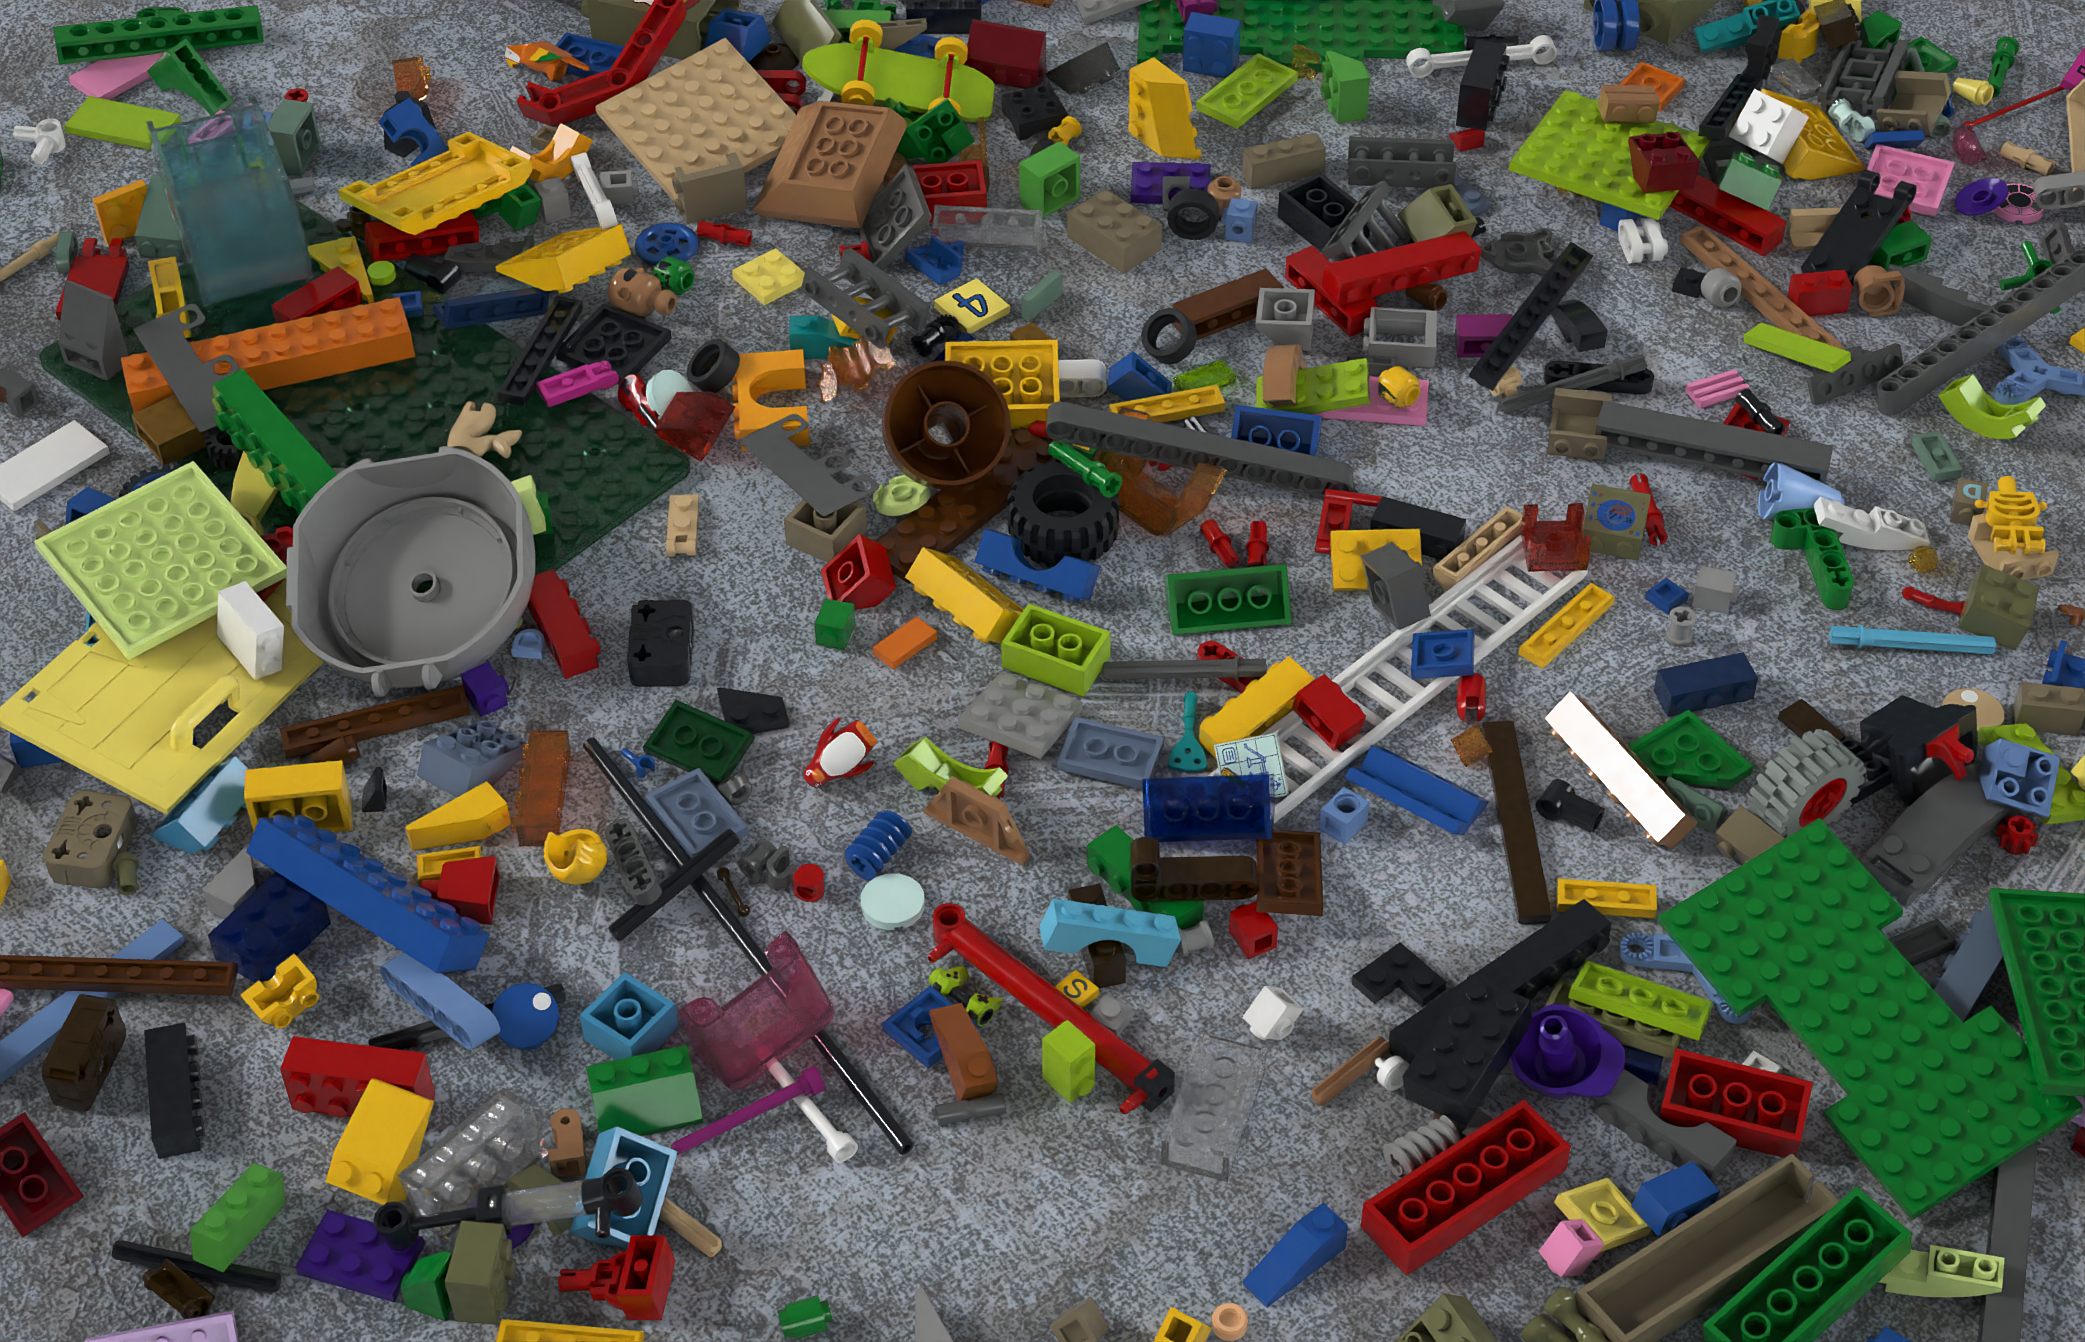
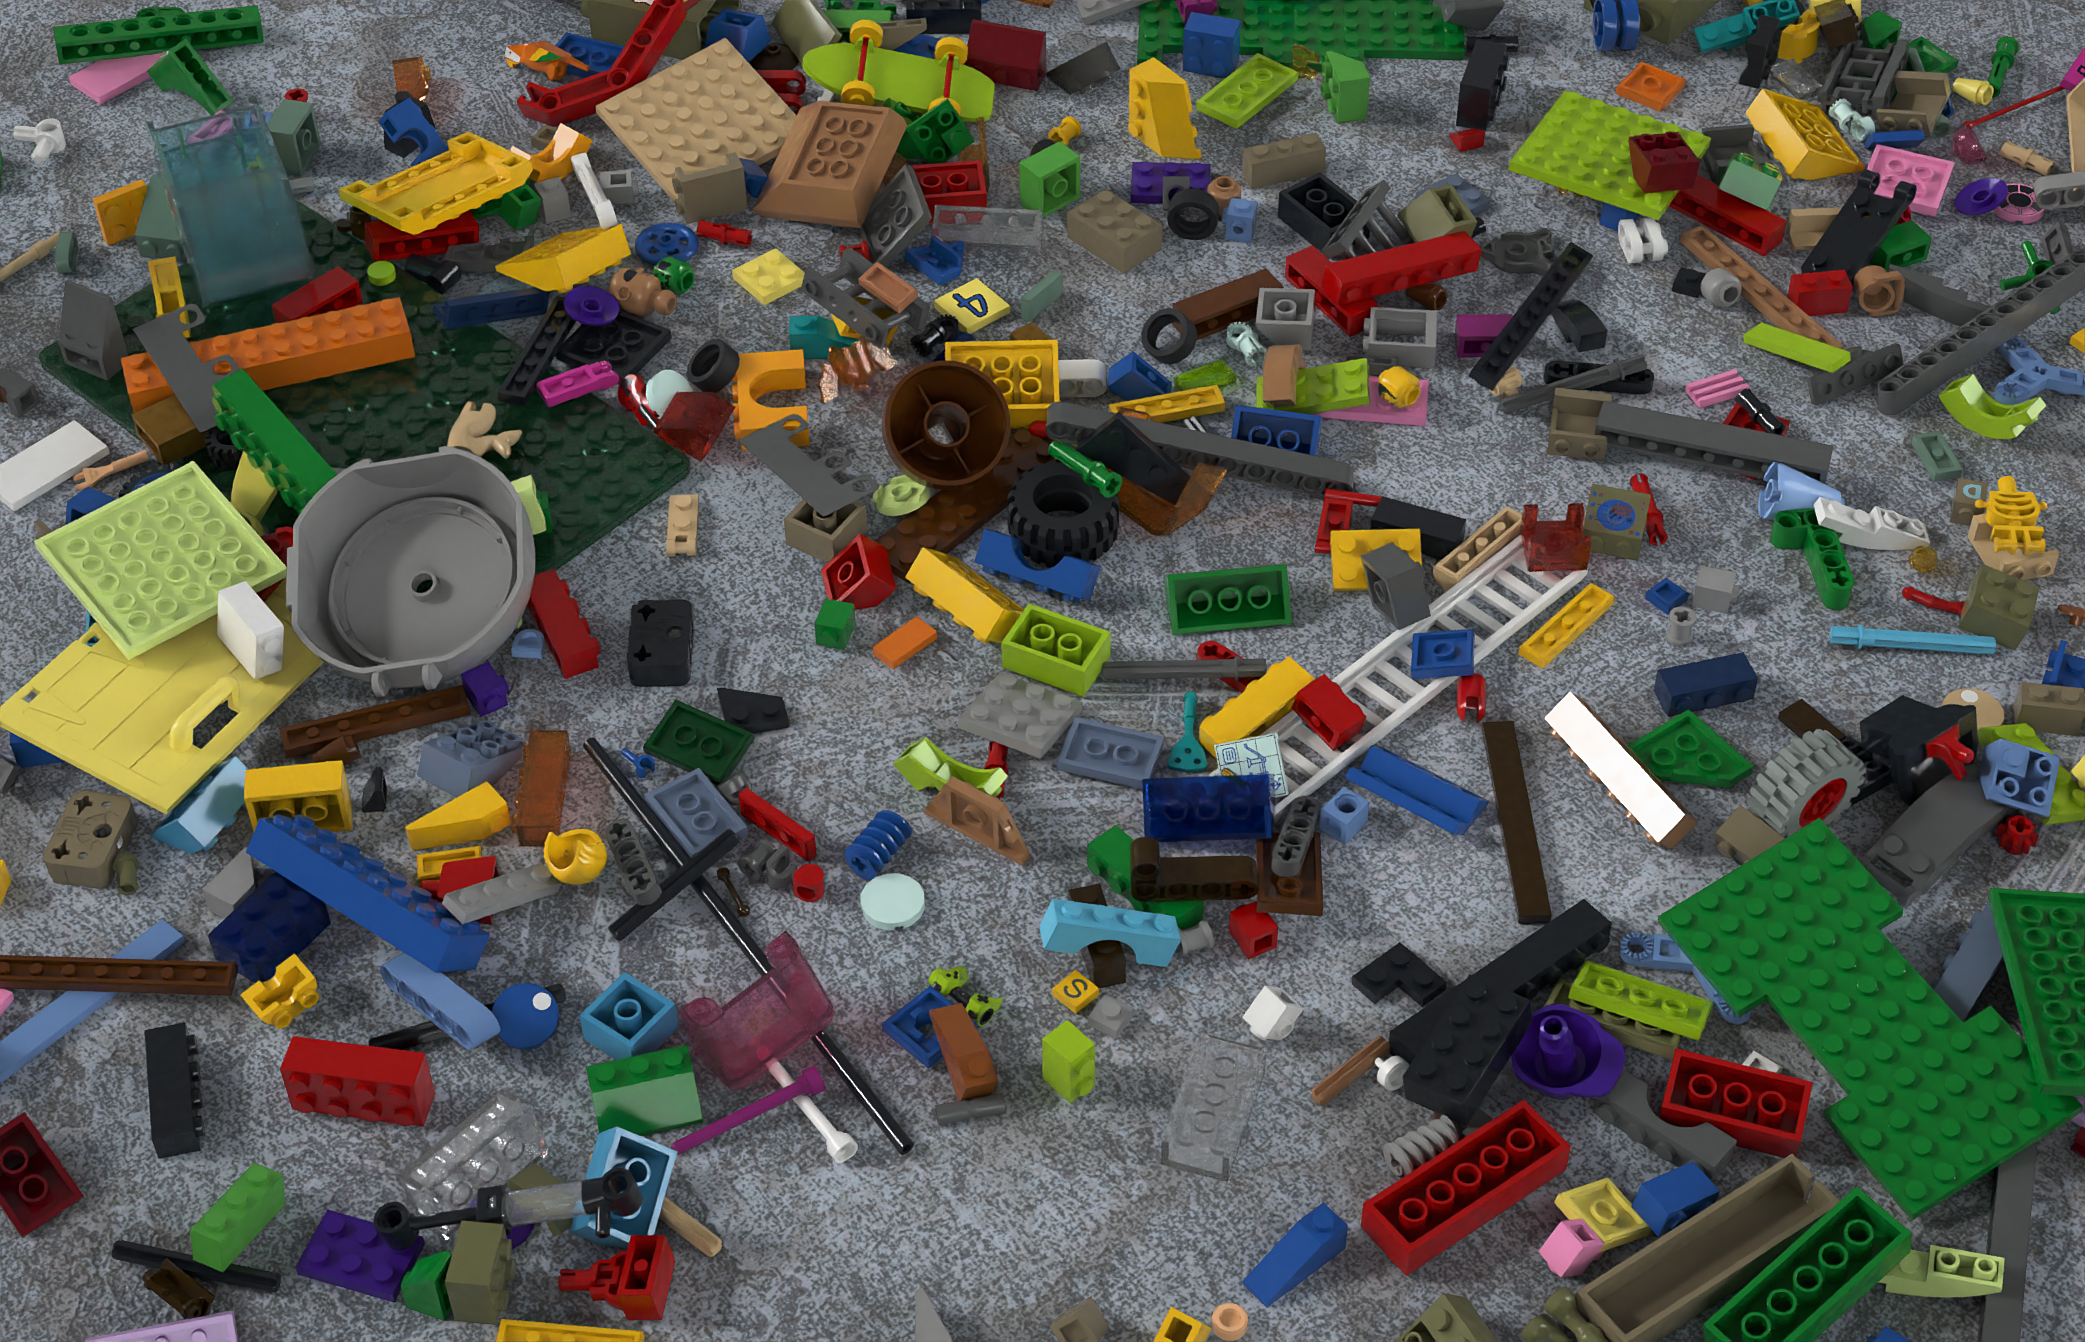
(84, 1052): dark brown axle -> none
(94, 475): none -> light nougat piece
(99, 272): red tile -> none
(118, 122): lime tile -> none
(346, 255): yellow wing -> none
(380, 1142): yellow slope -> none
(411, 303): blue tile -> none
(501, 893): none -> light grey plate
(570, 1156): medium nougat leg -> none
(591, 306): none -> dark purple dish
(754, 177): none -> blue panel
(777, 825): none -> red tile
(805, 1317): green brick -> none
(840, 753): animal -> none
(888, 287): none -> nougat tile
(1033, 110): black brick -> none
(1135, 457): none -> black wing
(1148, 1080): red piece -> none
(1219, 543): red axle -> none
(1246, 343): none -> light aqua connector
(1257, 545): red axle -> none
(1292, 835): none -> dark grey beam
(1401, 162): dark grey fence -> none
(1462, 58): white piece -> none
(1471, 745): clear orange tile -> none
(1562, 802): black piece -> none
(1609, 897): yellow plate -> none
(1628, 103): medium nougat brick -> none
(1643, 1064): clear blue hinge -> none
(1702, 808): sand green hinge -> none
(1729, 107): black plate -> none
(1768, 126): white brick -> none
(1924, 942): dark grey tile -> none

